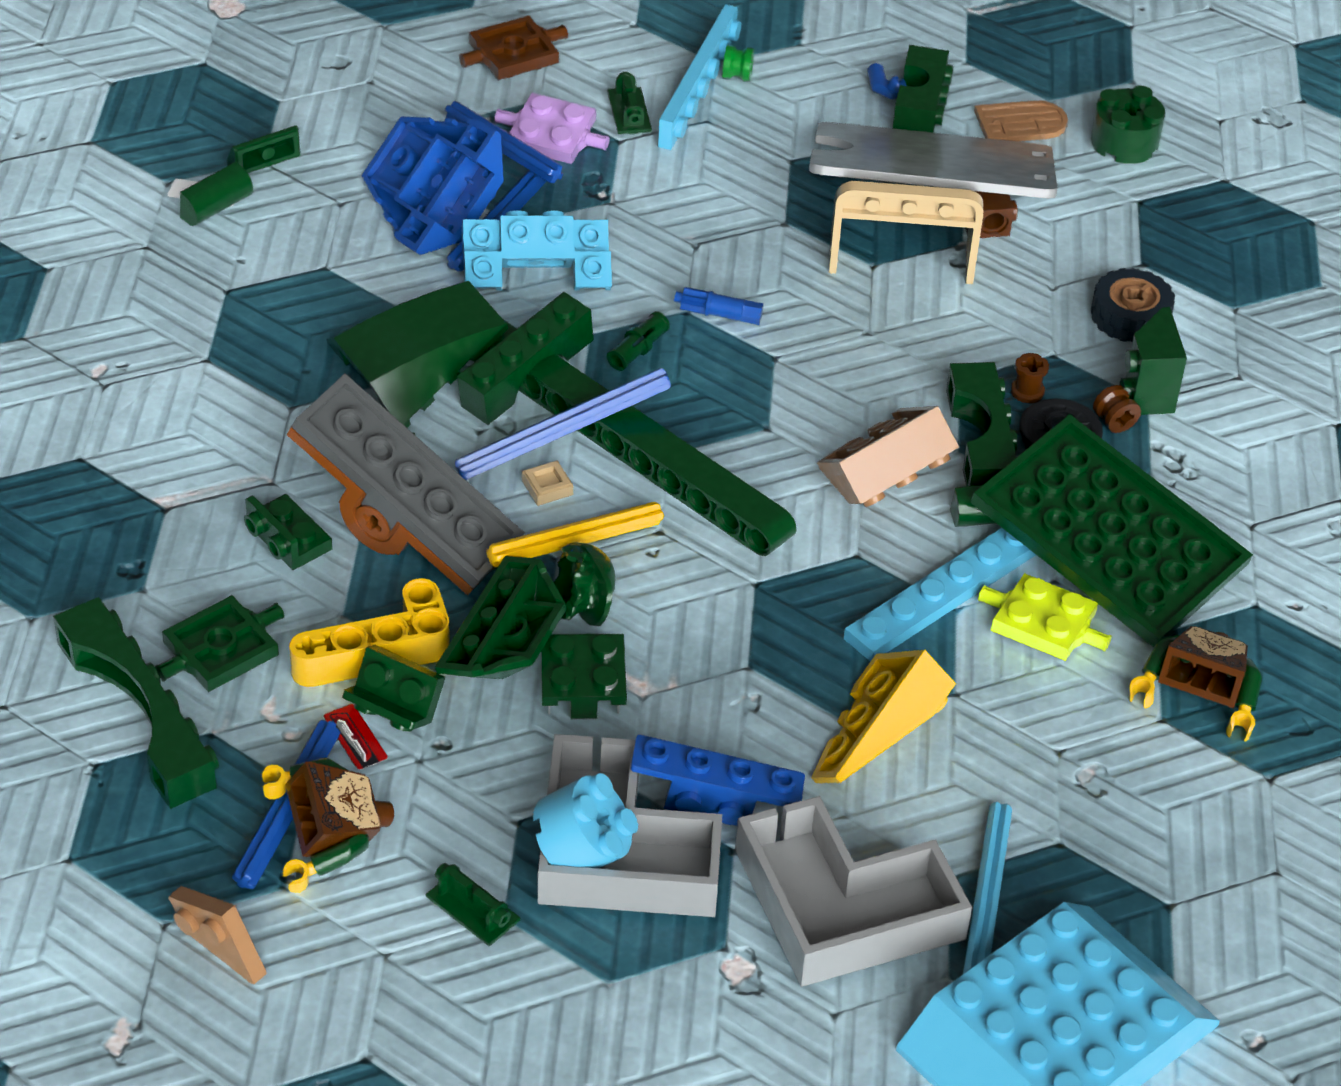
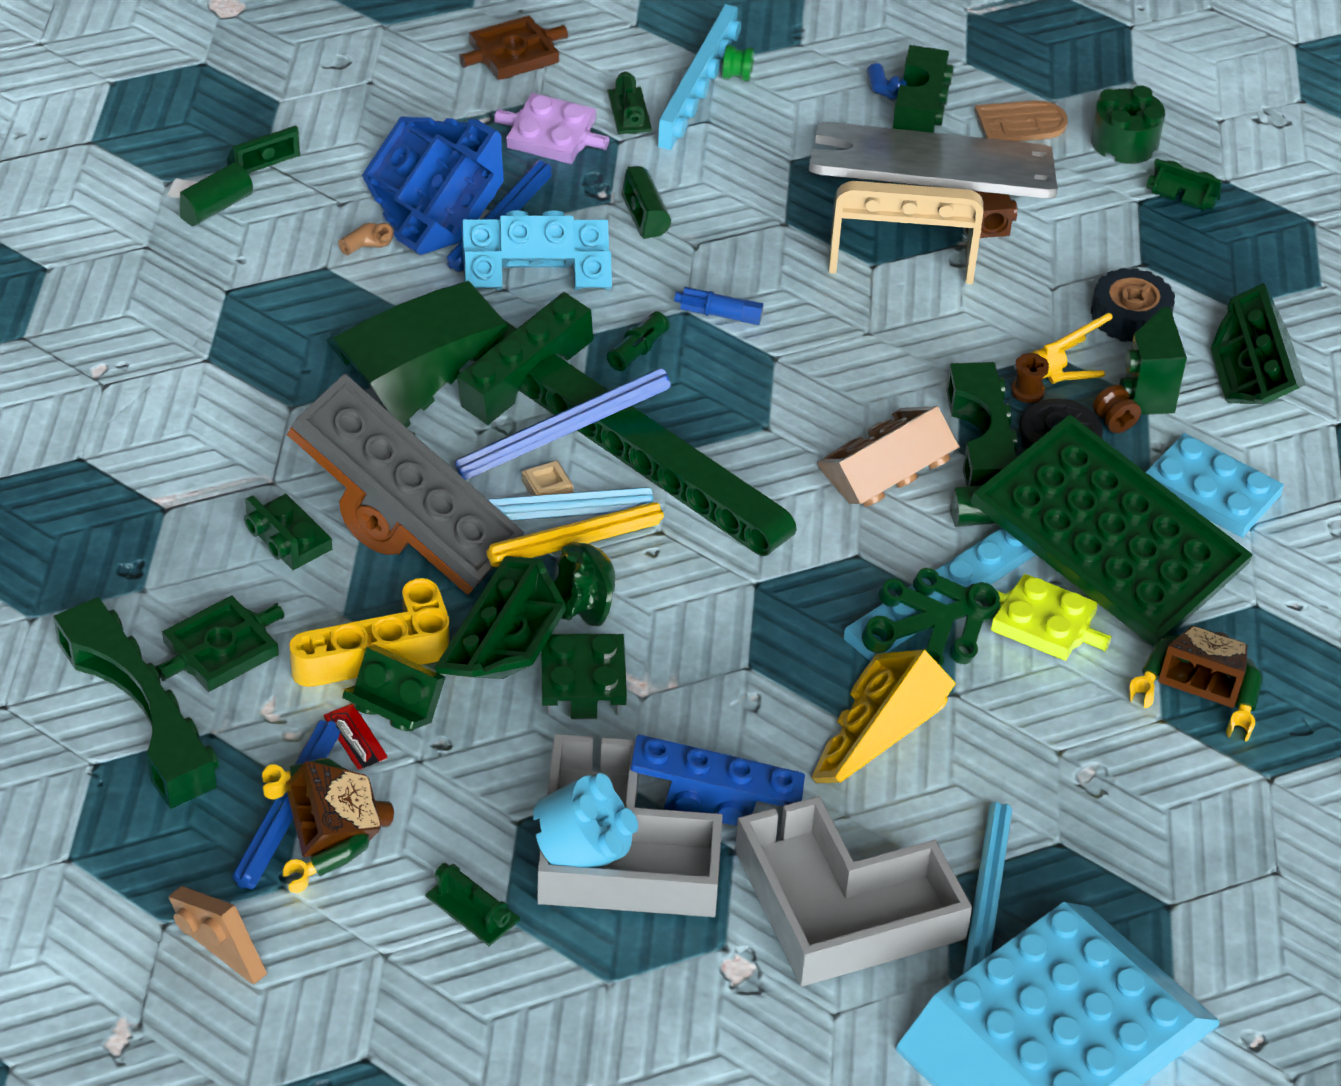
(367, 236): none -> medium nougat arm
(512, 146): blue axle -> none
(572, 503): none -> medium azure axle
(645, 203): none -> dark green brick
(934, 615): none -> dark green plant
(1056, 356): none -> yellow plant
(1200, 188): none -> dark green hinge
(1216, 484): none -> medium azure plate
(1255, 350): none -> dark green wedge

